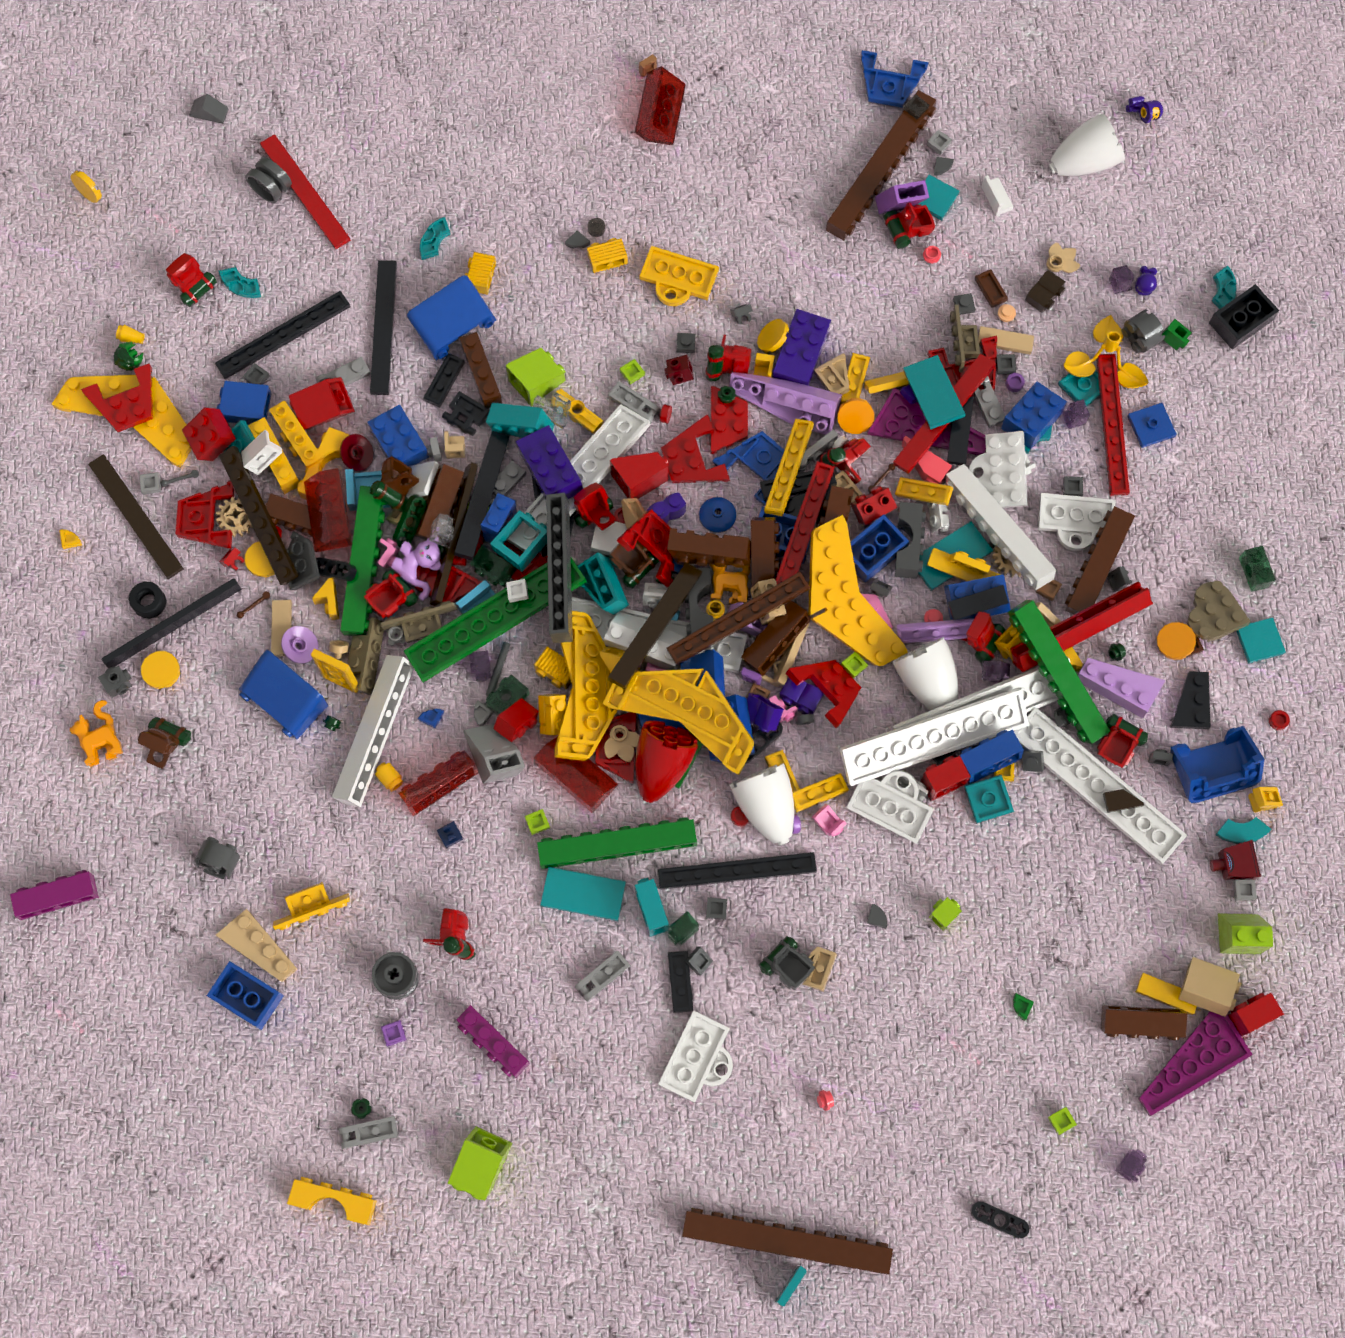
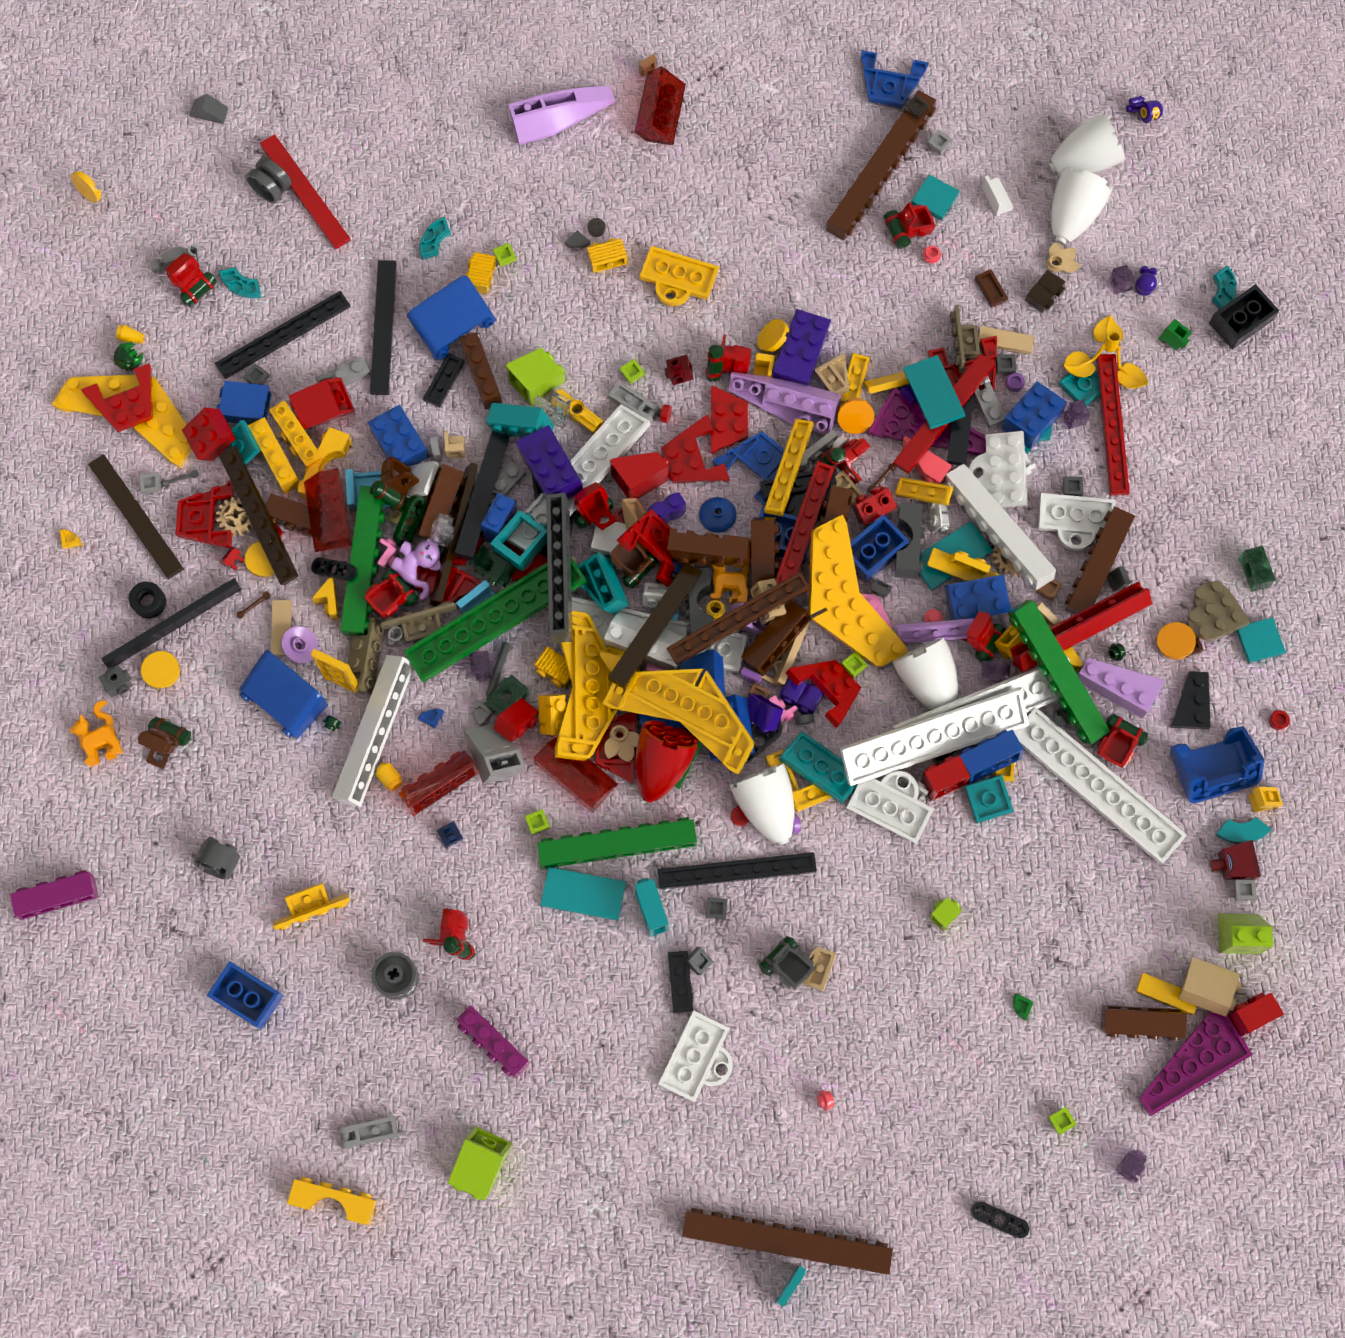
(171, 255): none -> light grey arm
(255, 943): tan wing -> none
(260, 453): white panel -> none
(304, 560): dark grey tile -> none
(338, 647): tan tile -> none
(361, 1113): dark green plate -> none
(362, 449): dark red dish -> none
(393, 1033): medium lavender tile -> none
(468, 408): black plate -> none
(504, 254): none -> lime plate
(517, 590): white plate -> none
(556, 111): none -> lavender wedge
(603, 975): light grey plate -> none
(682, 929): clear green brick -> none
(685, 343): dark grey plate -> none
(726, 398): dark green plate -> none
(741, 311): dark grey tile -> none
(818, 766): none -> teal tile
(829, 821): bright pink bracket -> none
(877, 917): dark grey tile -> none
(899, 195): medium lavender brick -> none
(942, 165): dark grey tile -> none
(965, 303): dark grey plate -> none
(978, 602): black tile -> none
(1006, 313): light nougat plate -> none
(1033, 761): dark grey plate -> none
(1077, 203): none -> white cylinder
(1120, 800): dark brown tile -> none
(1143, 331): dark grey brick -> none
(1151, 425): blue plate -> none
(1160, 757): dark grey plate -> none

